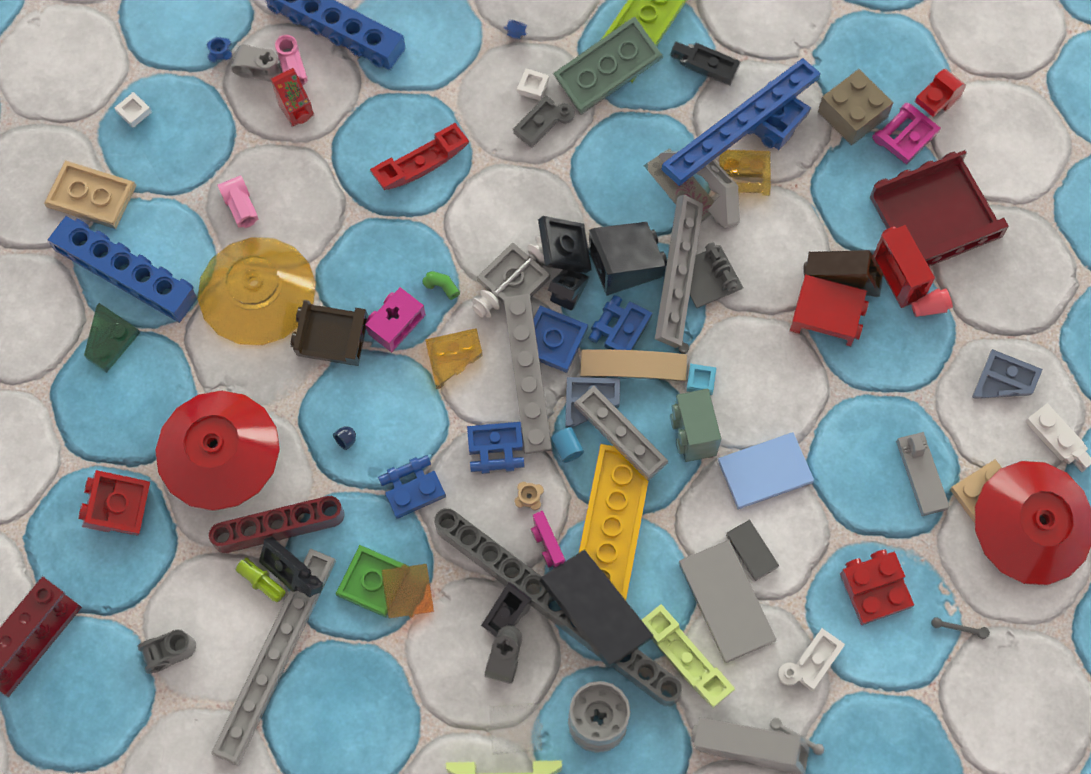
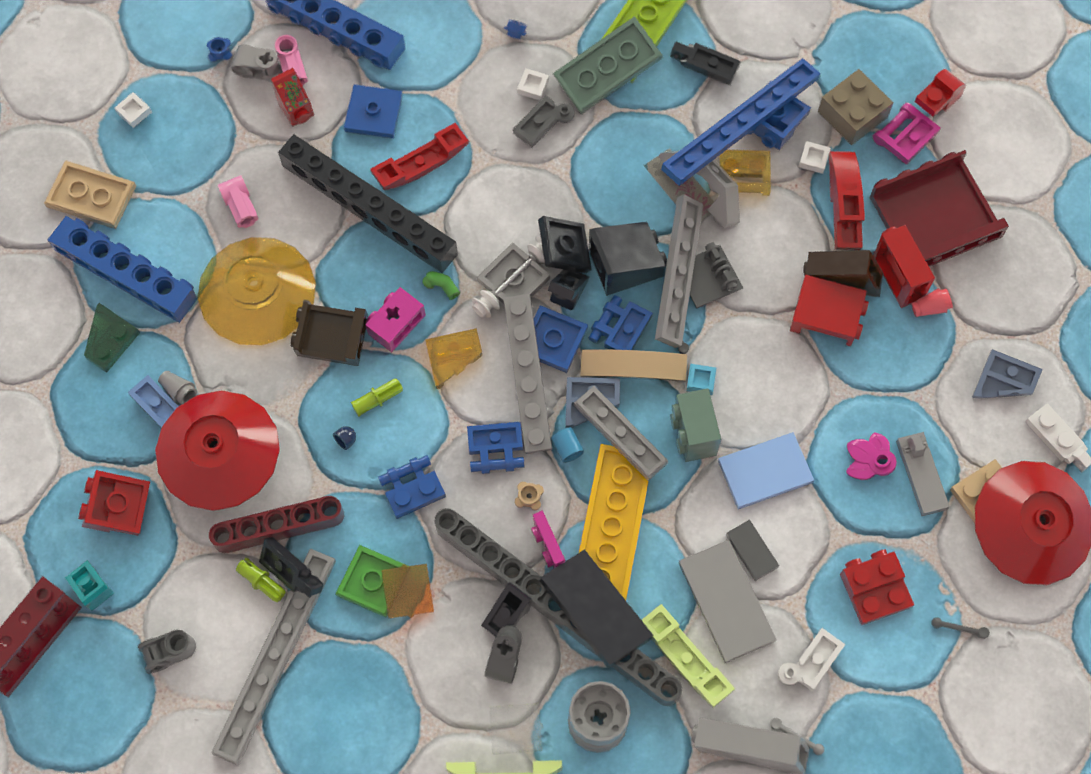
(89, 586): none -> teal slope
(153, 400): none -> medium blue plate
(178, 388): none -> light grey cone
(368, 203): none -> black brick
(373, 111): none -> blue plate
(376, 397): none -> lime axle
(814, 157): none -> white plate
(847, 200): none -> red slope
(867, 456): none -> dark pink plate

